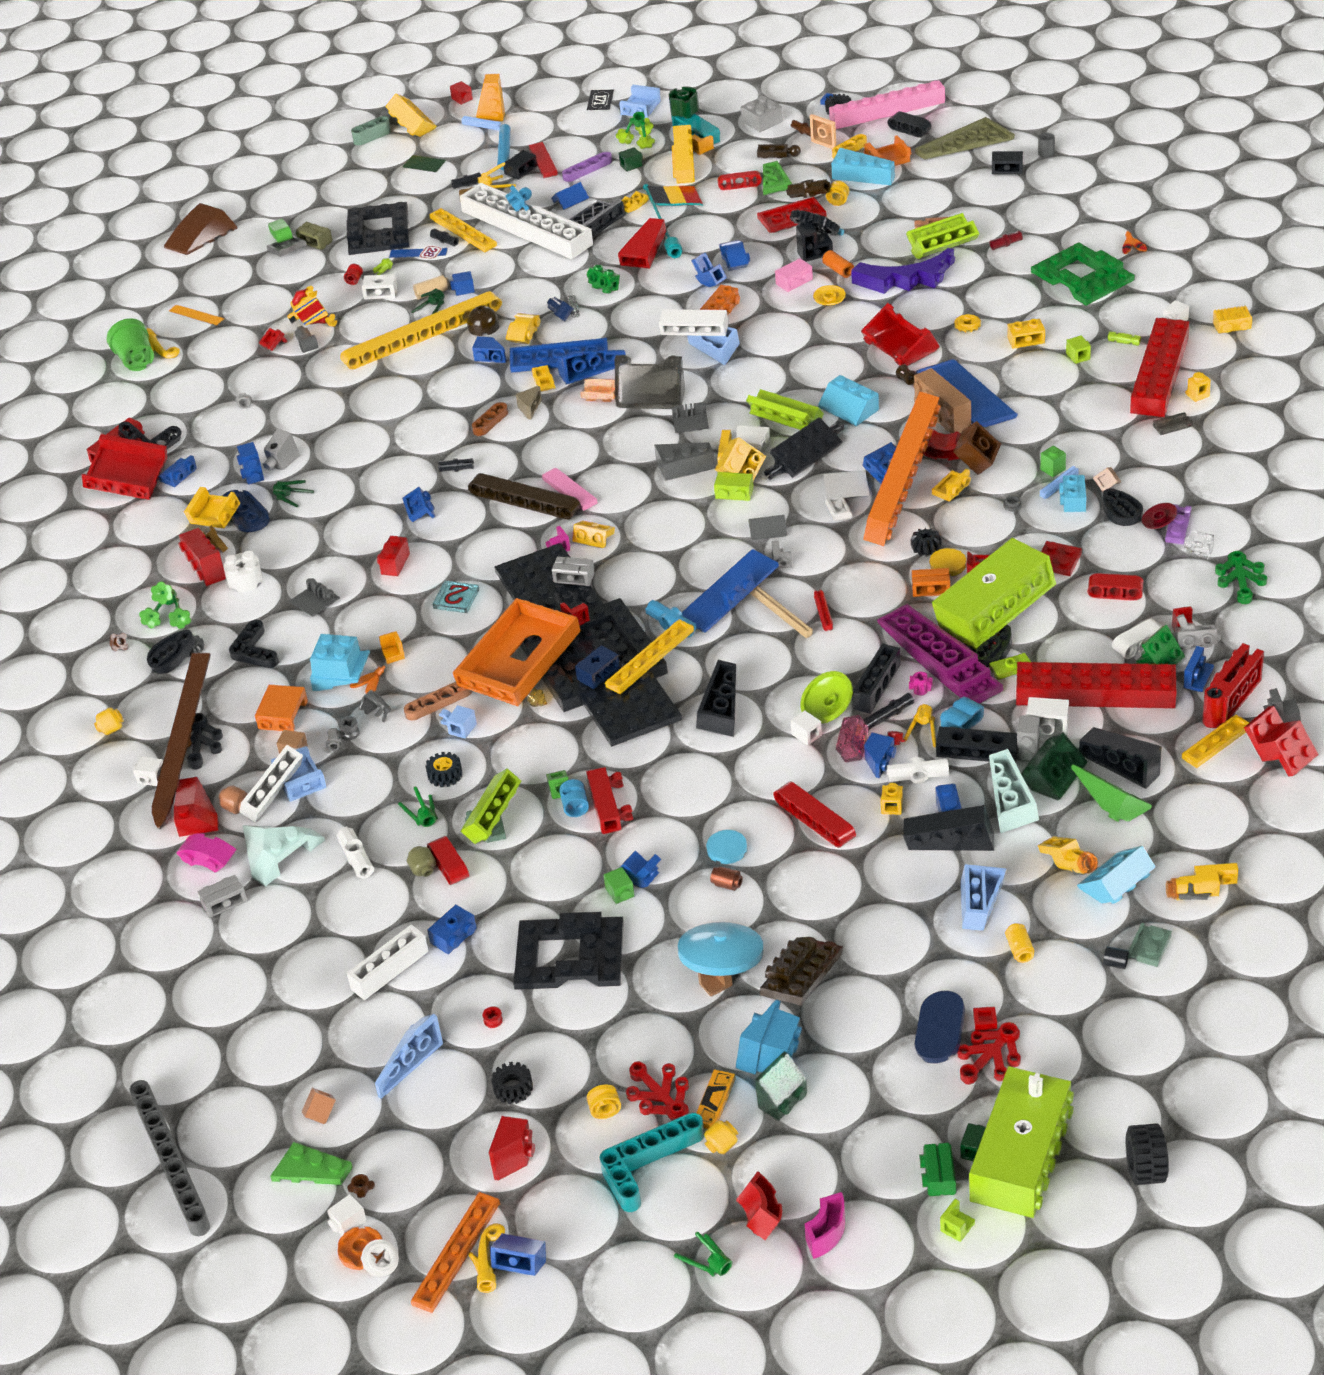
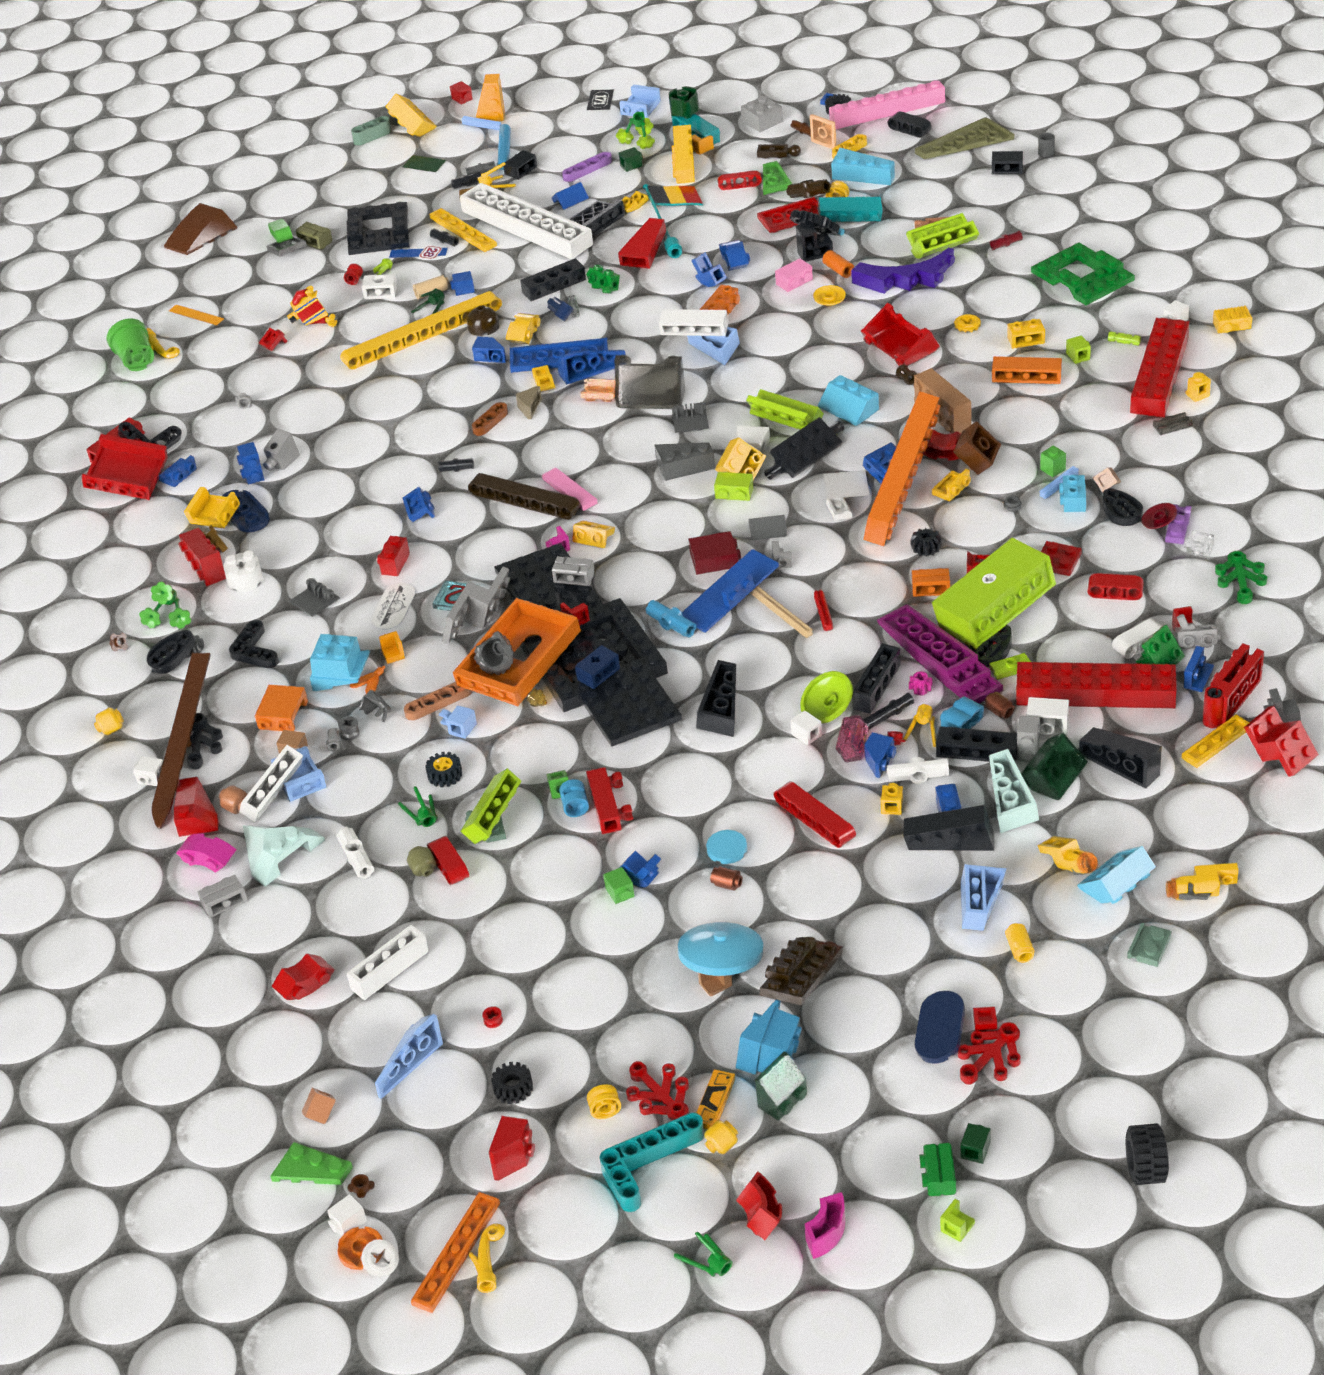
(170, 1158): dark grey beam -> none
(282, 490): dark green plant -> none
(303, 977): none -> red brick
(306, 341): dark grey piece -> none
(393, 606): none -> white sticker
(452, 929): blue brick -> none
(476, 605): none -> light grey bracket
(482, 168): none -> dark grey pin
(494, 654): none -> dark grey hair
(517, 198): dark azure hips -> none
(518, 1254): blue brick -> none
(543, 159): red tile -> none
(553, 279): none -> black brick
(598, 951): black piece -> none
(649, 656): yellow tile -> none
(714, 552): none -> dark red brick
(726, 436): yellow beam -> none
(850, 208): none -> teal brick
(896, 152): orange panel -> none
(948, 558): yellow tile -> none
(985, 405): blue door -> none
(999, 705): none -> copper brick
(1021, 1142): lime piece -> none
(1027, 370): none -> orange brick
(1111, 797): bright green wedge -> none
(1116, 957): black beam -> none
(1130, 241): piece -> none

